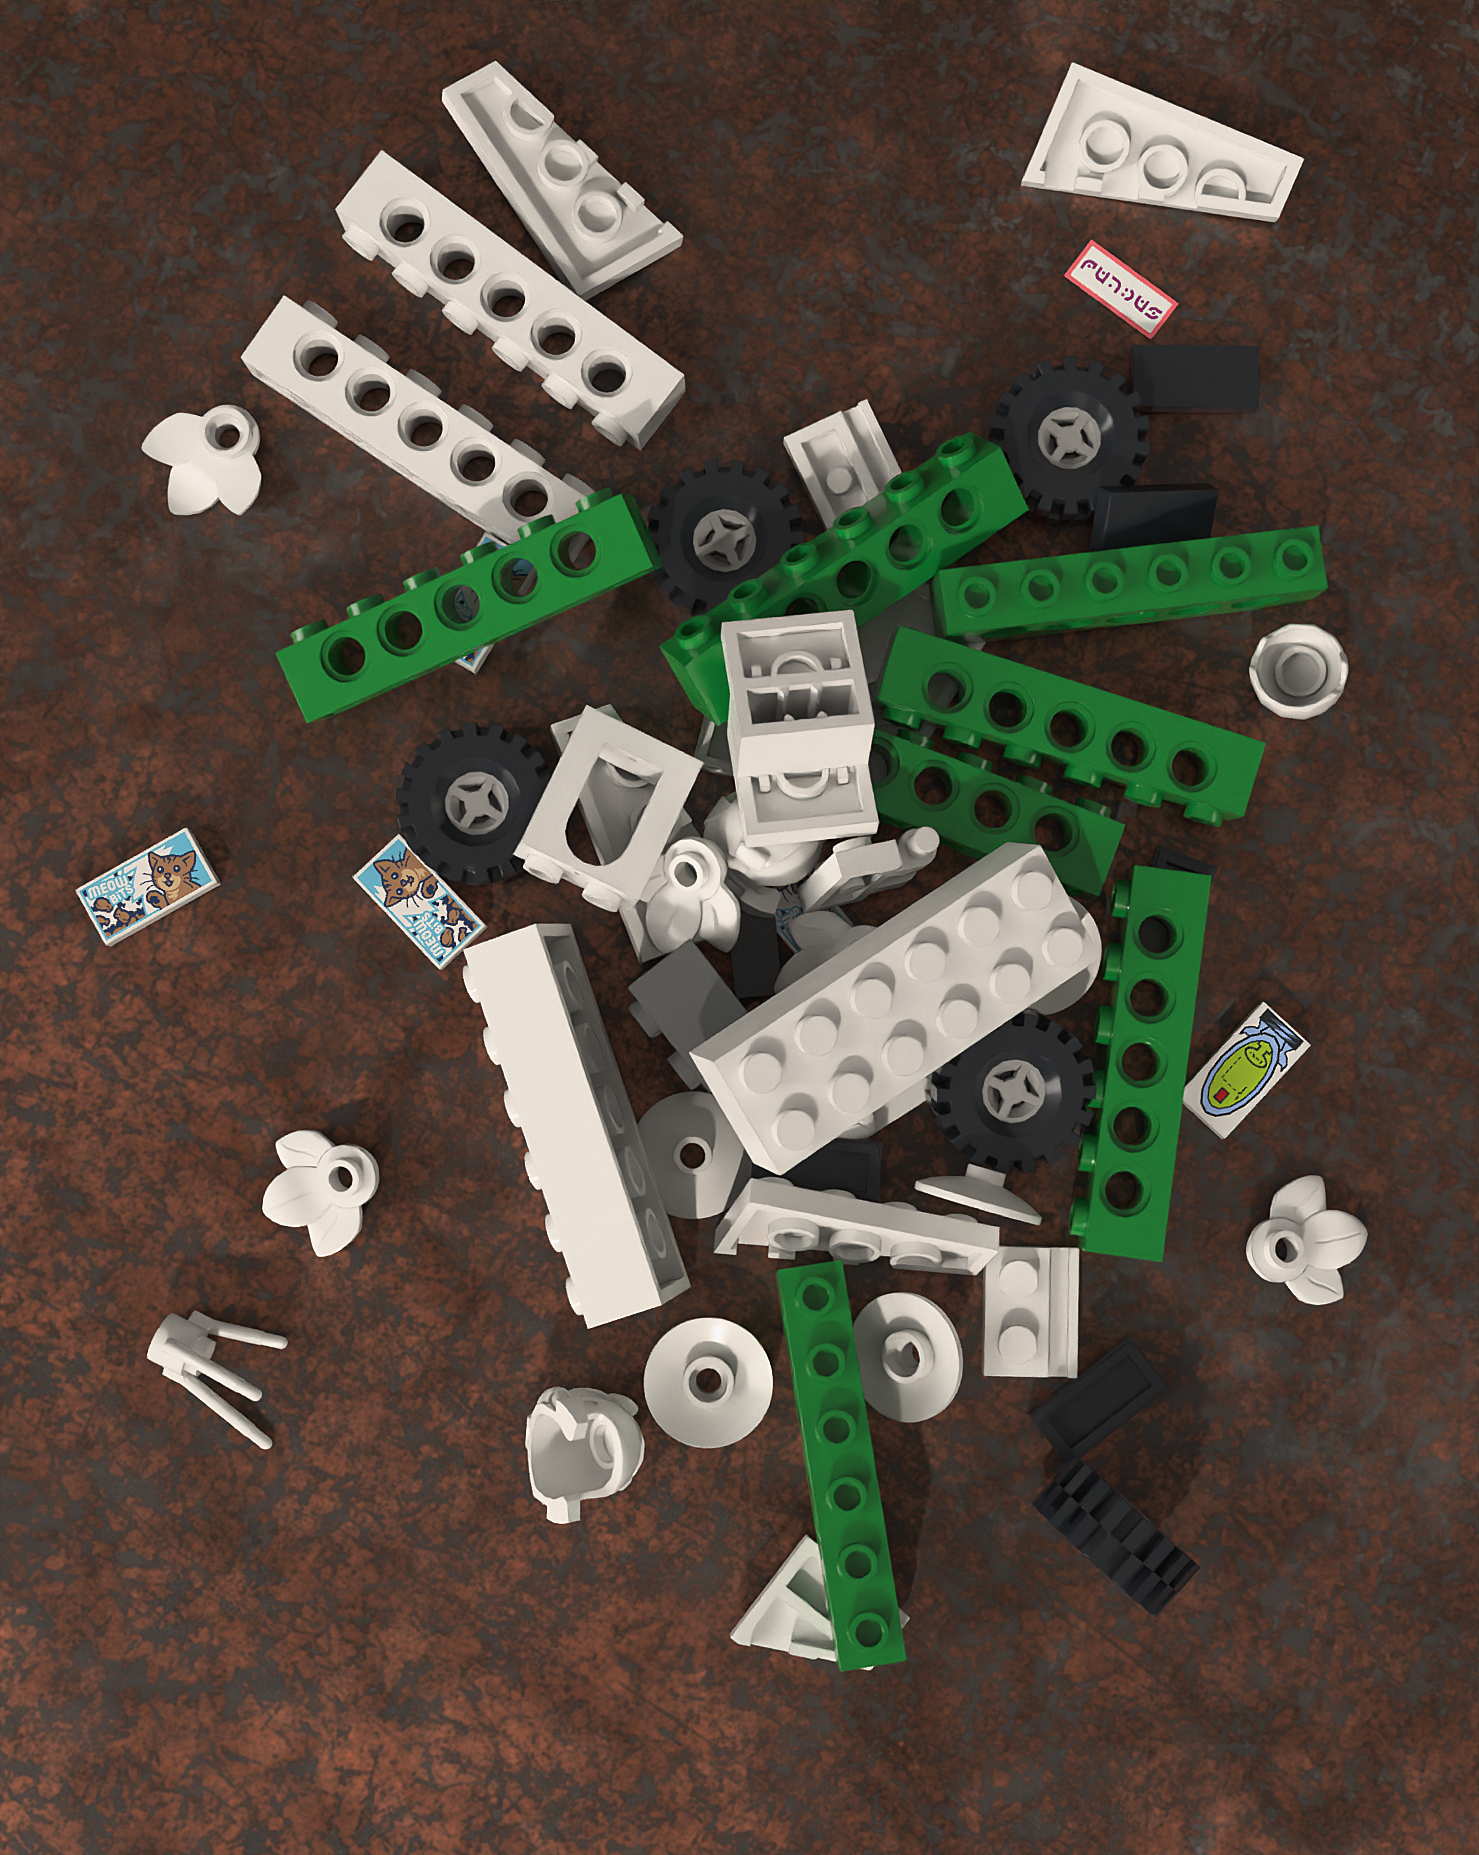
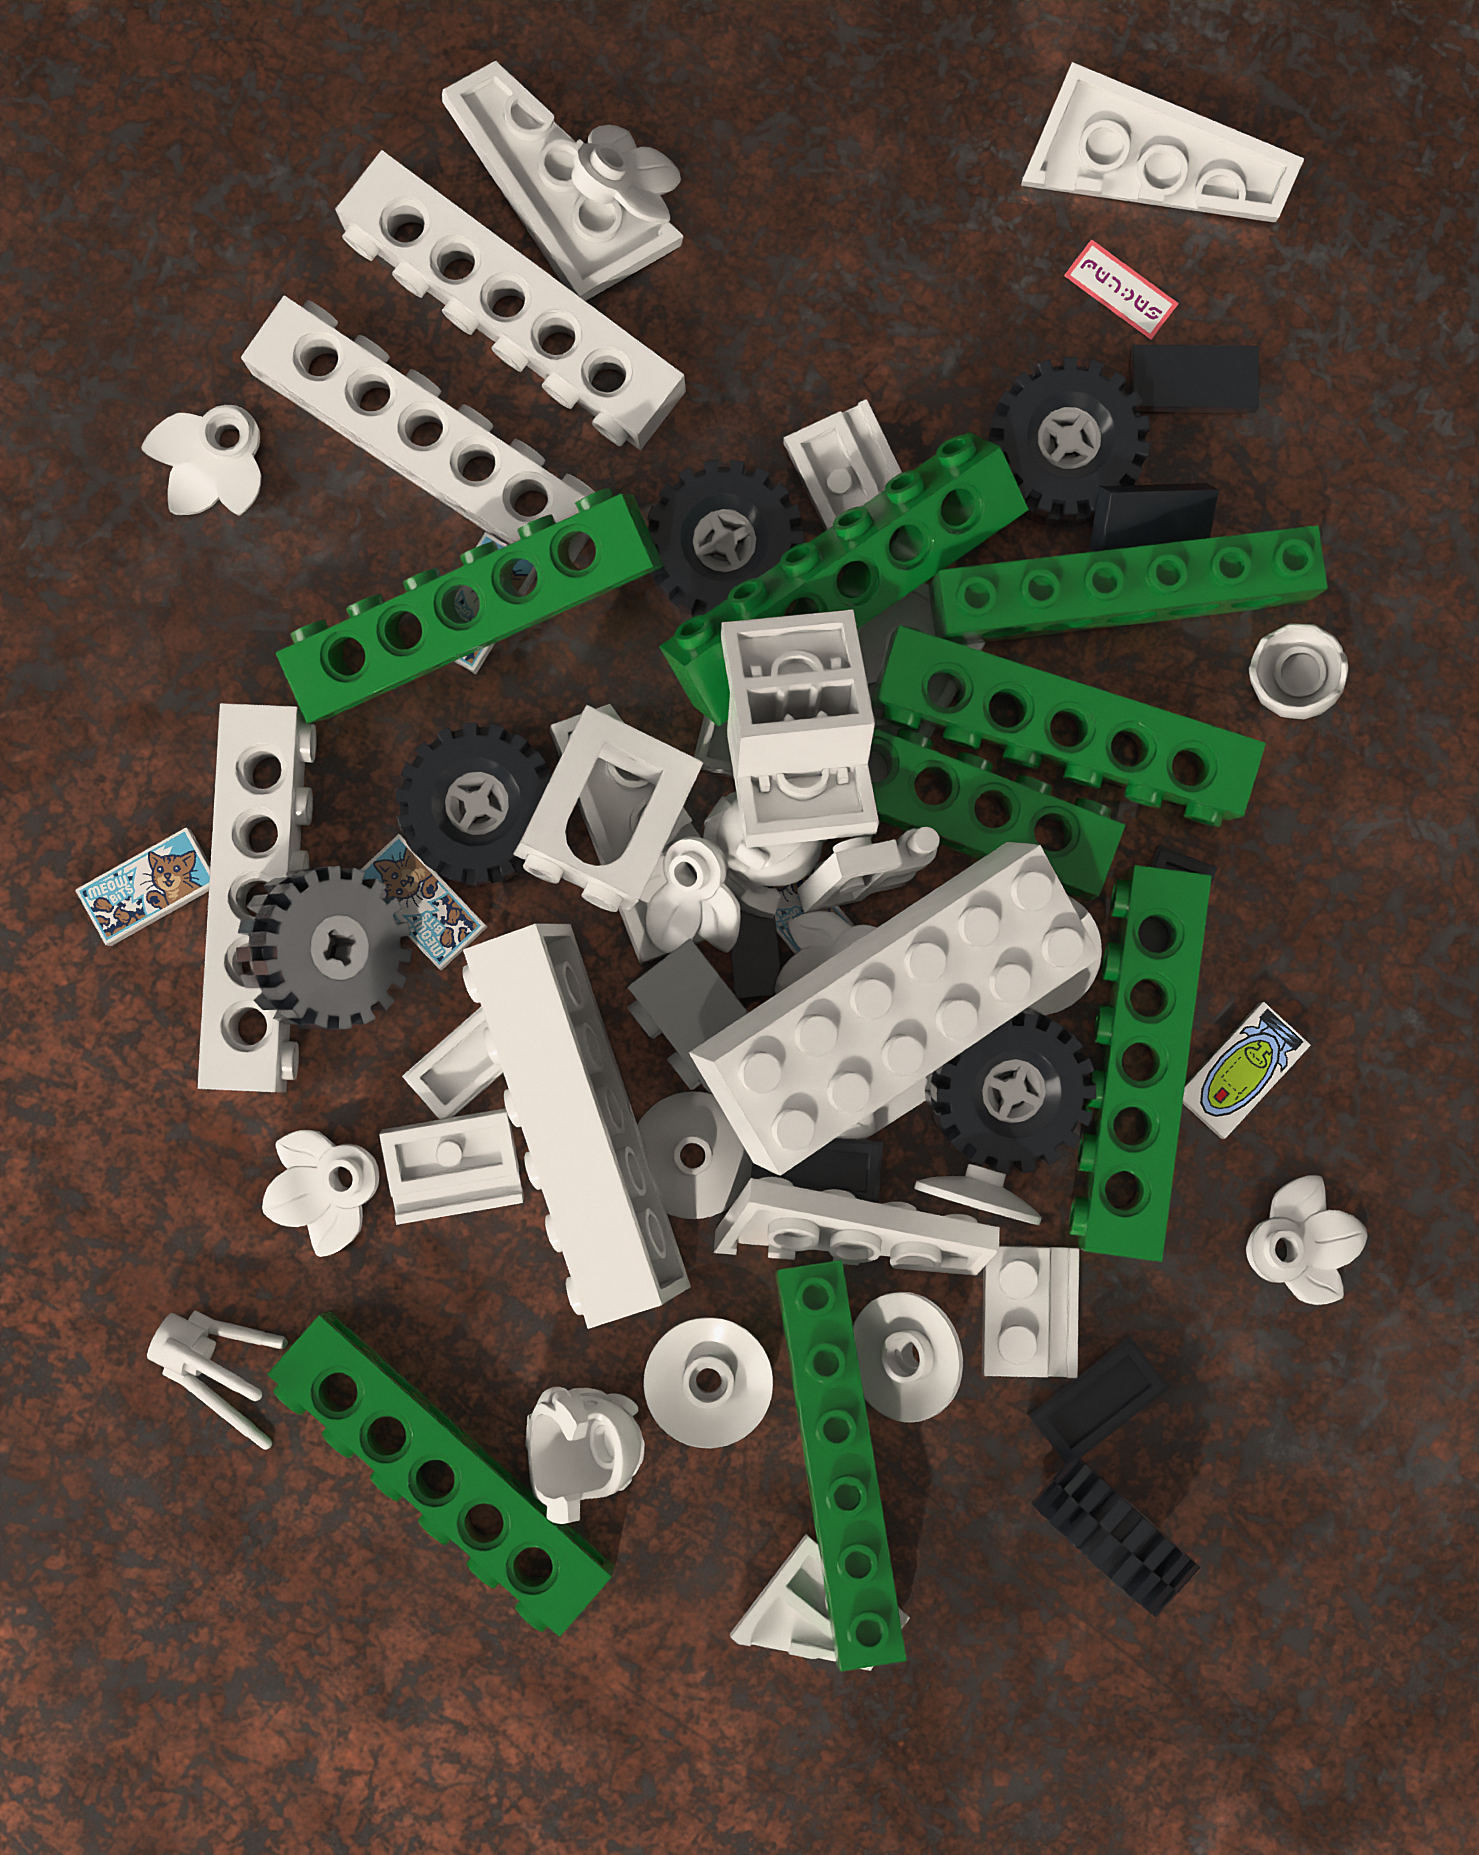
(244, 739): none -> white brick
(296, 936): none -> wheel
(452, 1166): none -> white plate
(455, 1069): none -> white tile
(543, 1601): none -> green brick
(616, 169): none -> white plate

